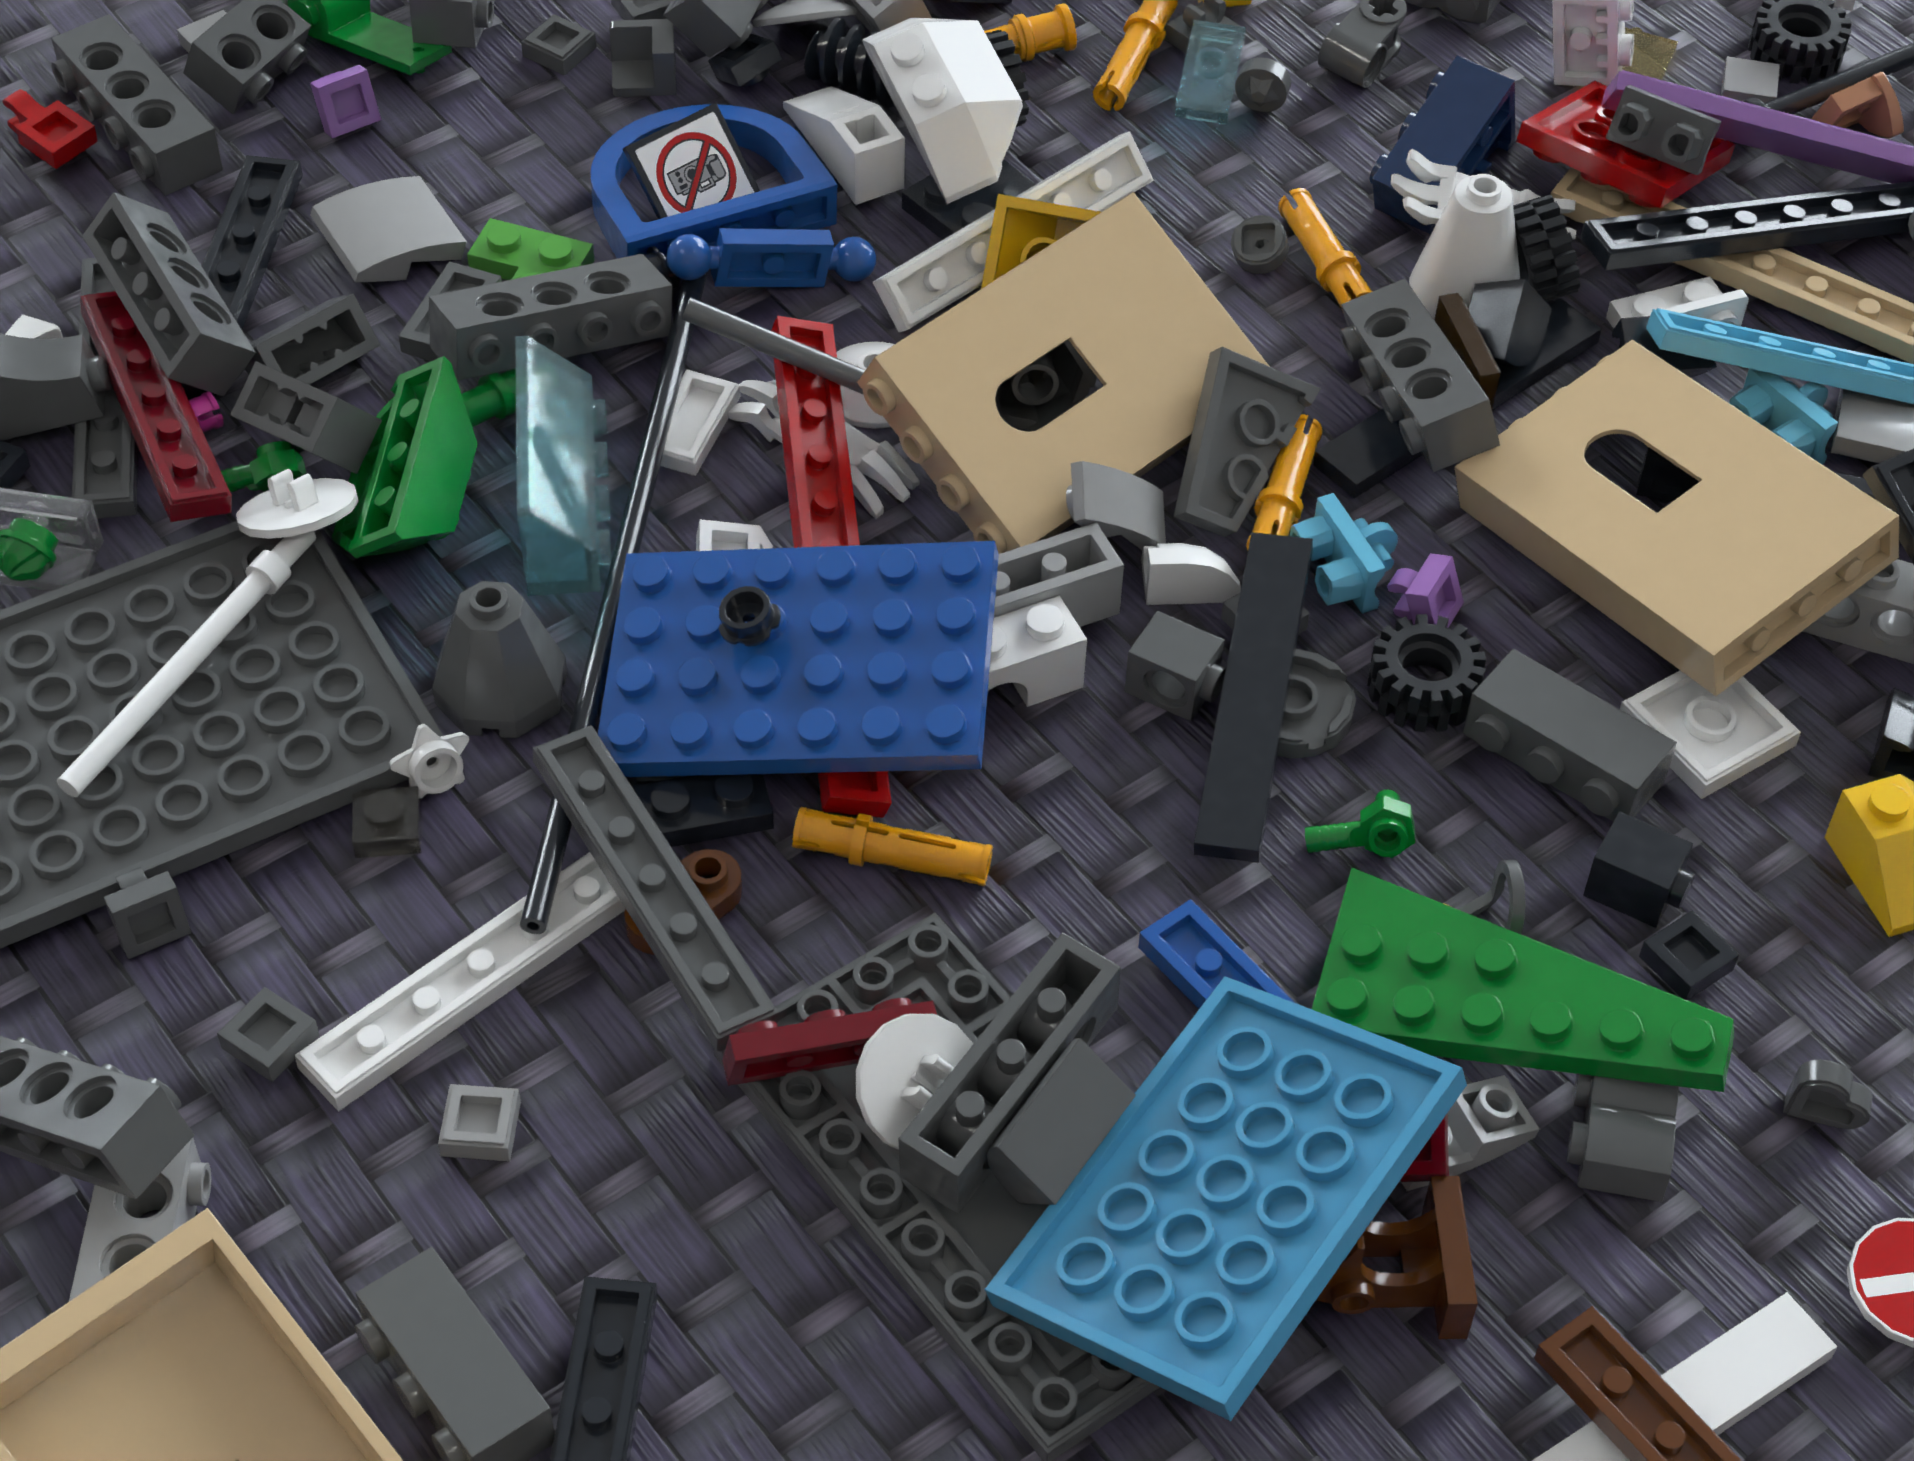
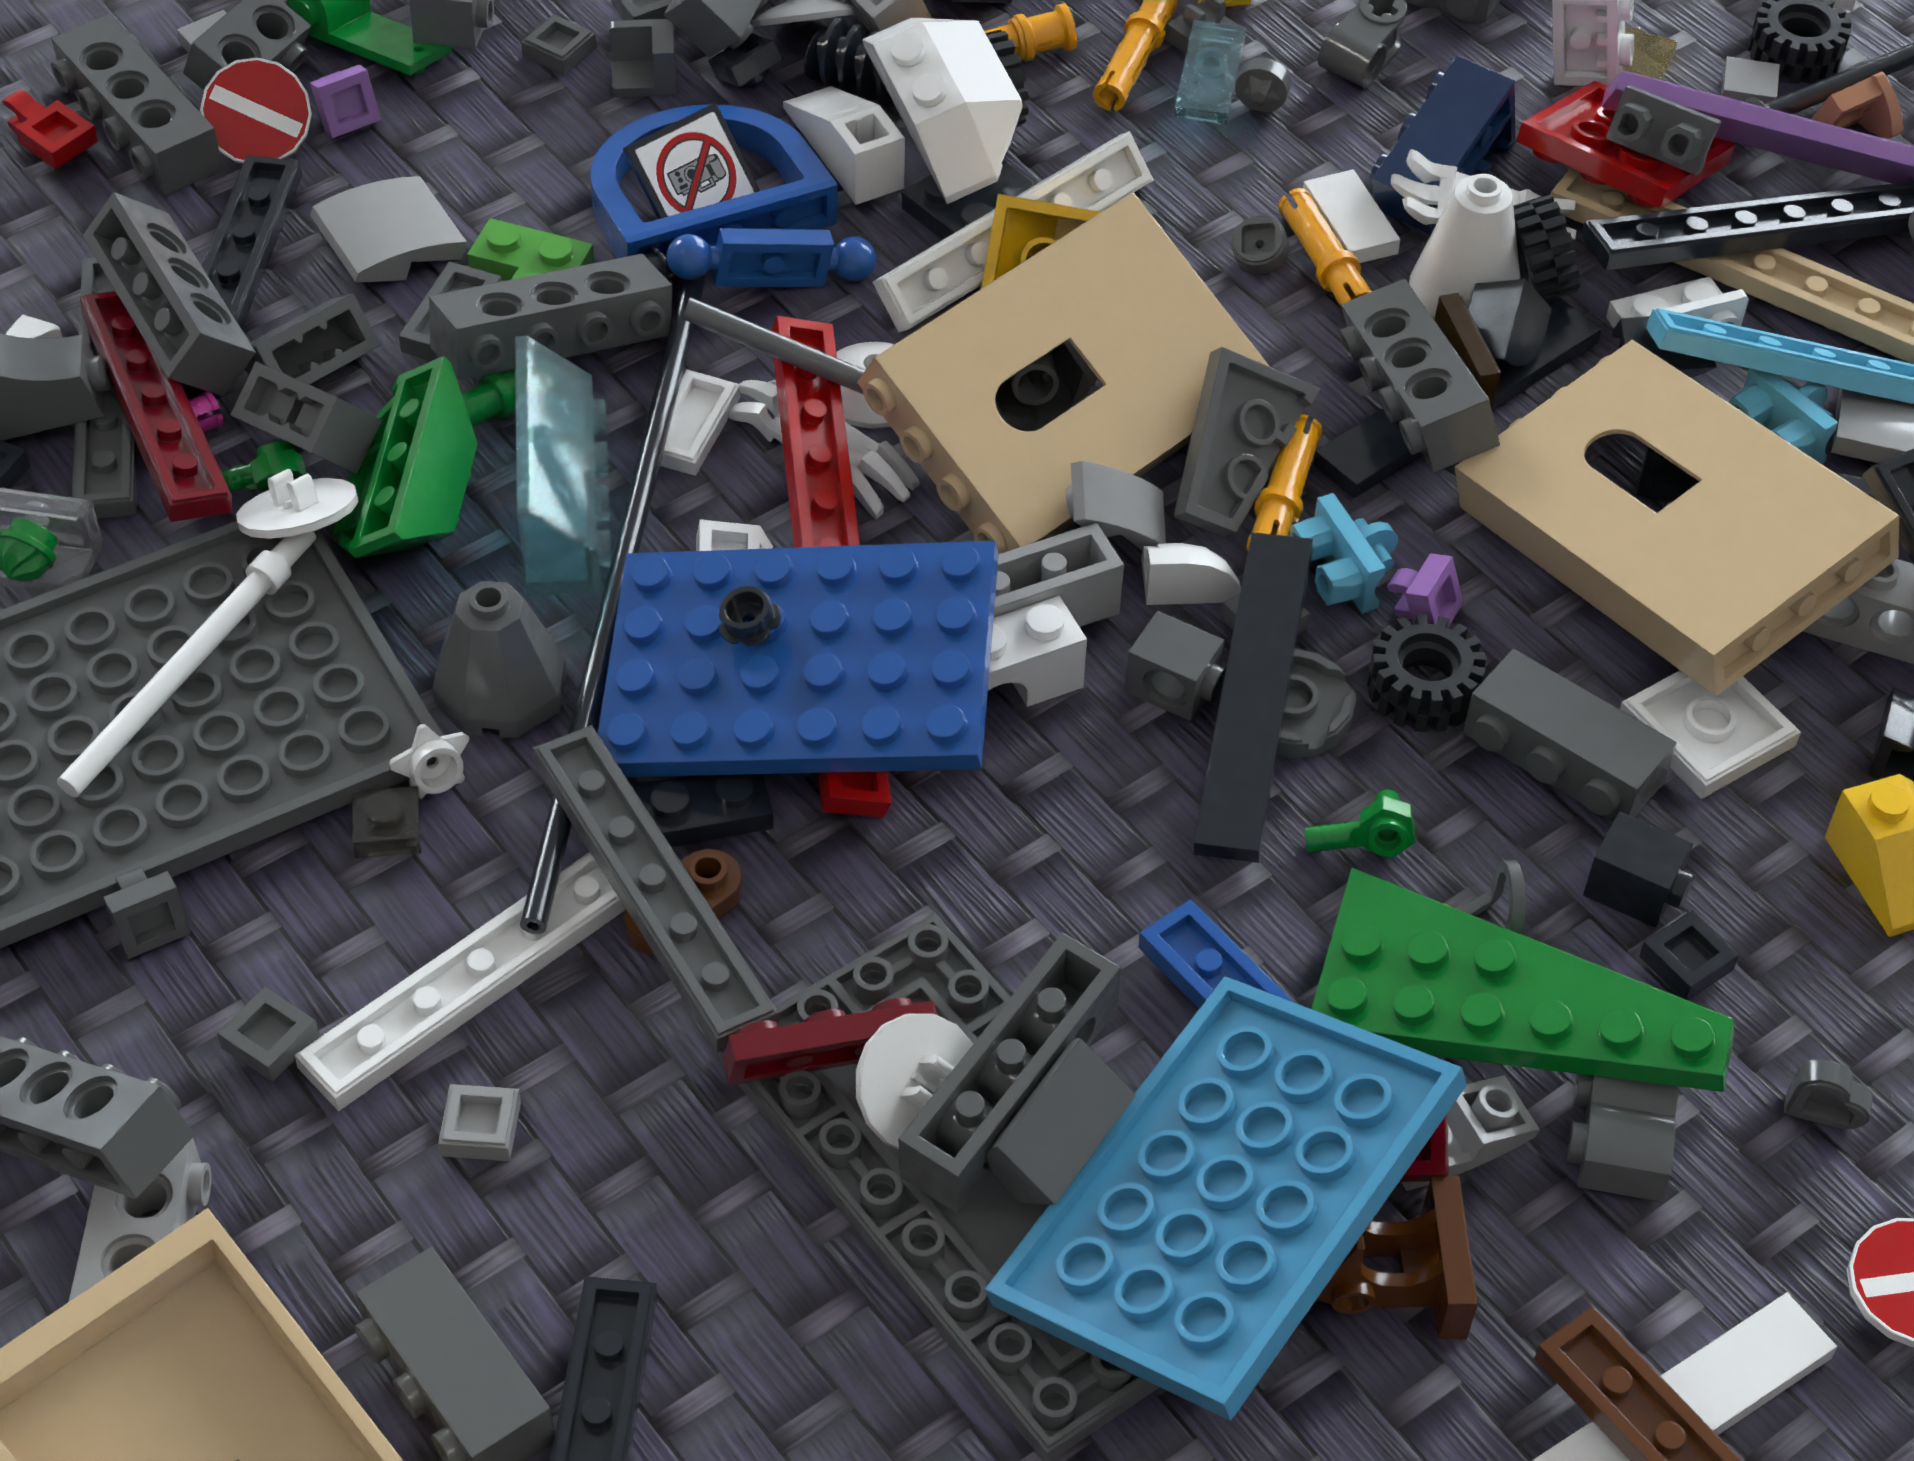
(257, 109): none -> red piece
(878, 843): light orange pin -> none
(1353, 216): none -> white tile

